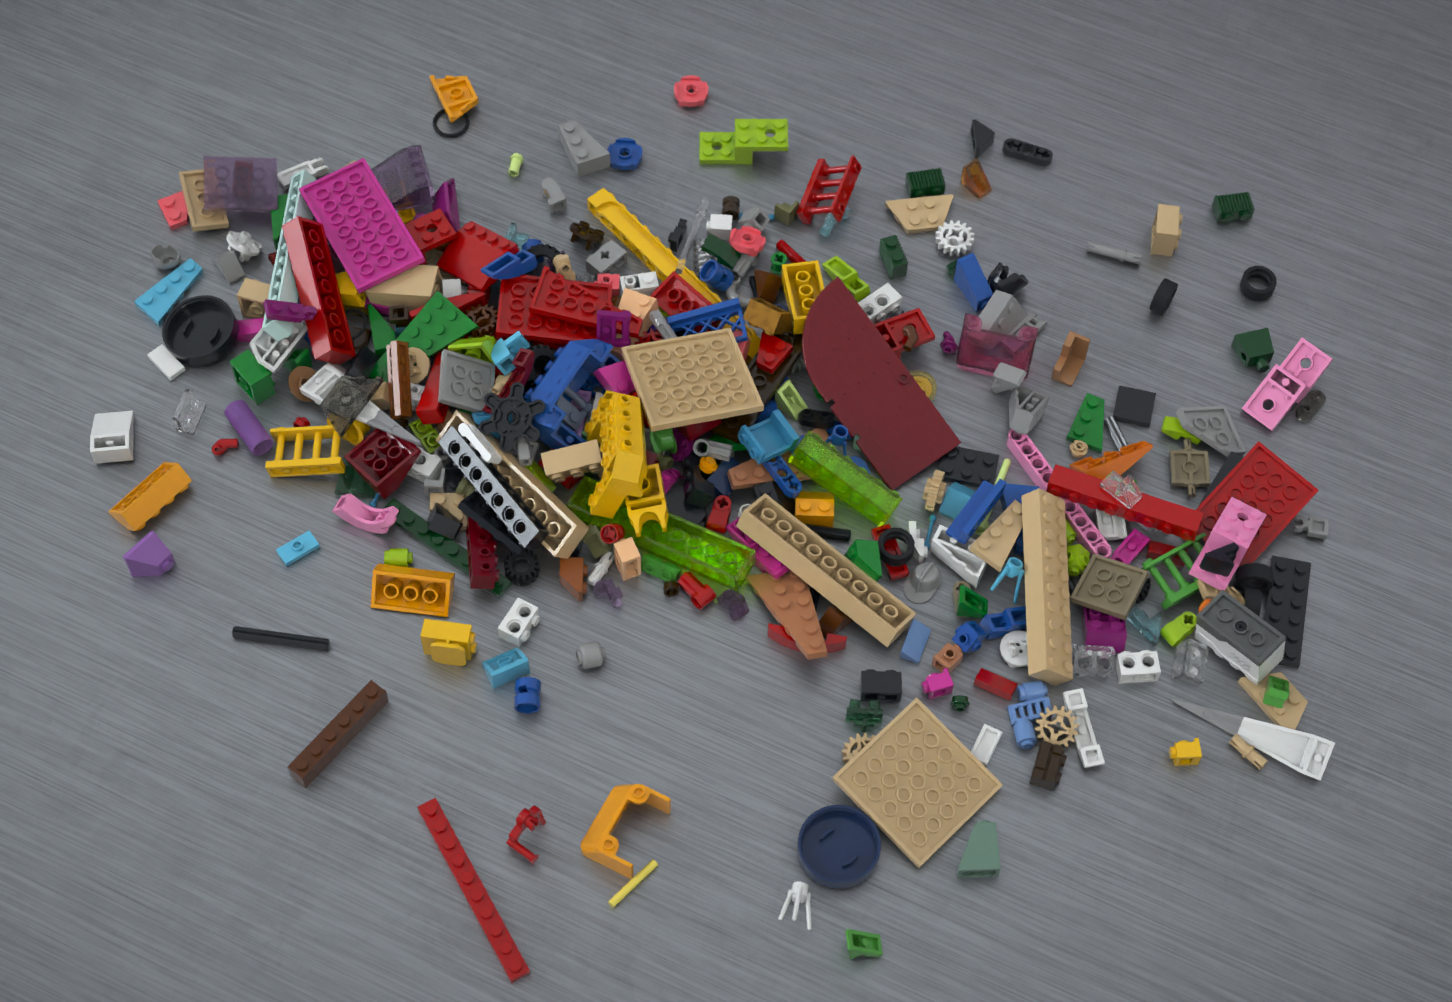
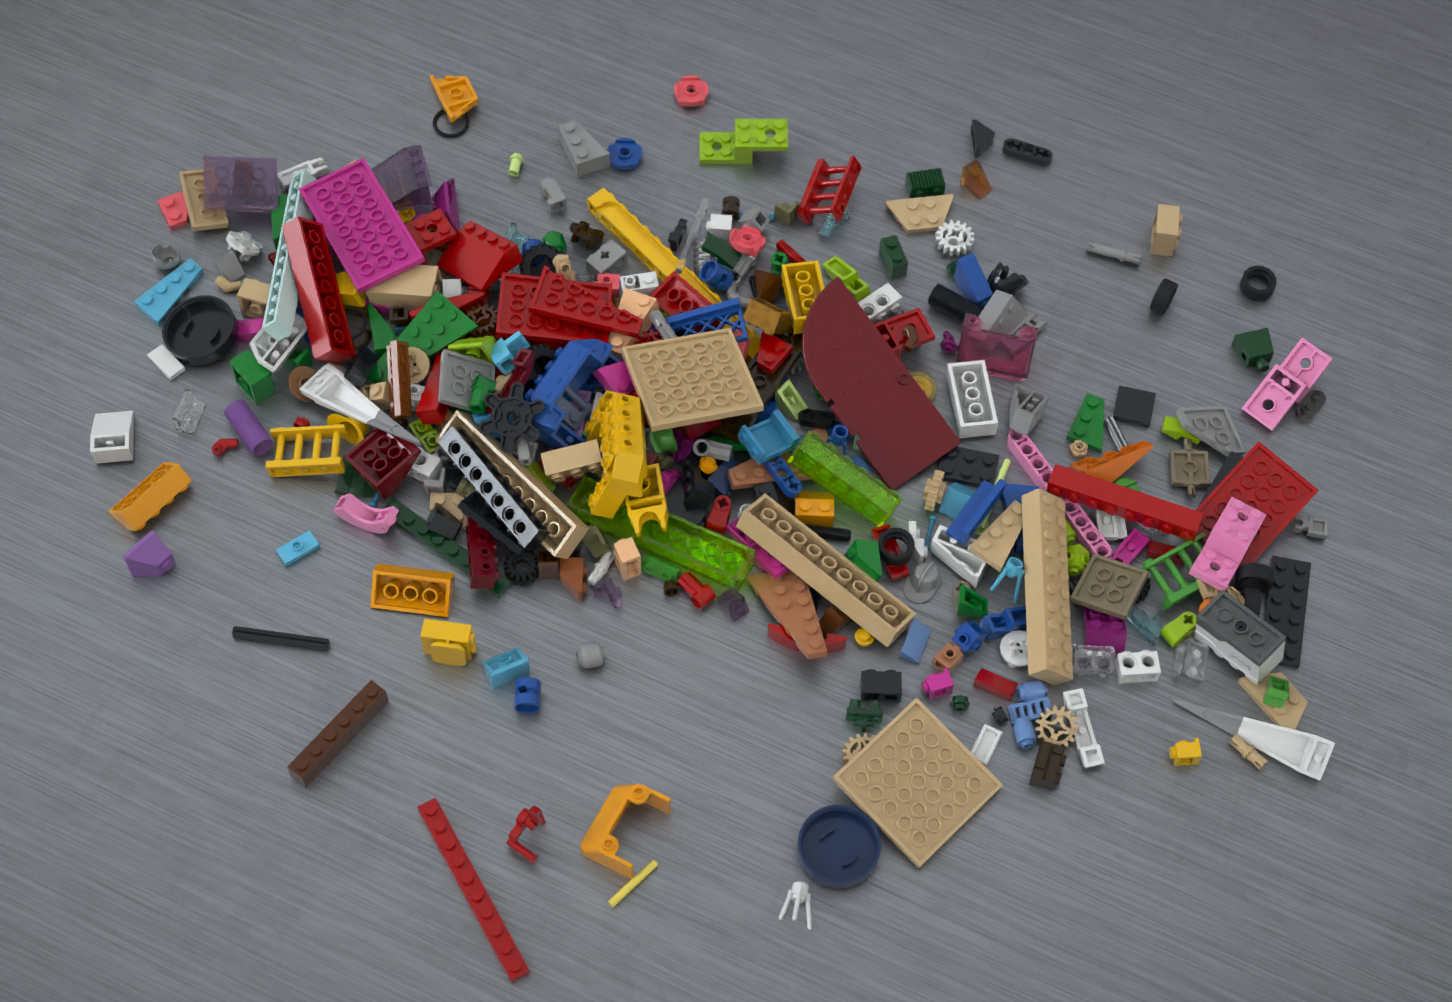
(226, 285): none -> tan arm
(288, 311): magenta hinge -> none
(348, 400): clear smoke wing -> none
(398, 557): lime brick -> none
(480, 443): white hinge -> none
(481, 387): none -> green piece
(511, 265): blue slope -> none
(514, 620): white brick -> none
(548, 566): none -> reddish brown slope
(555, 240): none -> green head
(608, 327): magenta plate -> none
(608, 533): red wheel -> none
(863, 637): none -> yellow plate
(863, 944): bright green slope -> none
(953, 303): none -> black piece
(971, 399): none -> white brick
(981, 853): sand green slope -> none
(999, 715): none -> black plate
(1007, 378): light grey slope -> none
(1071, 359): medium nougat panel -> none
(1122, 489): clear slope -> none
(1220, 560): black slope -> none
(1233, 207): dark green brick -> none

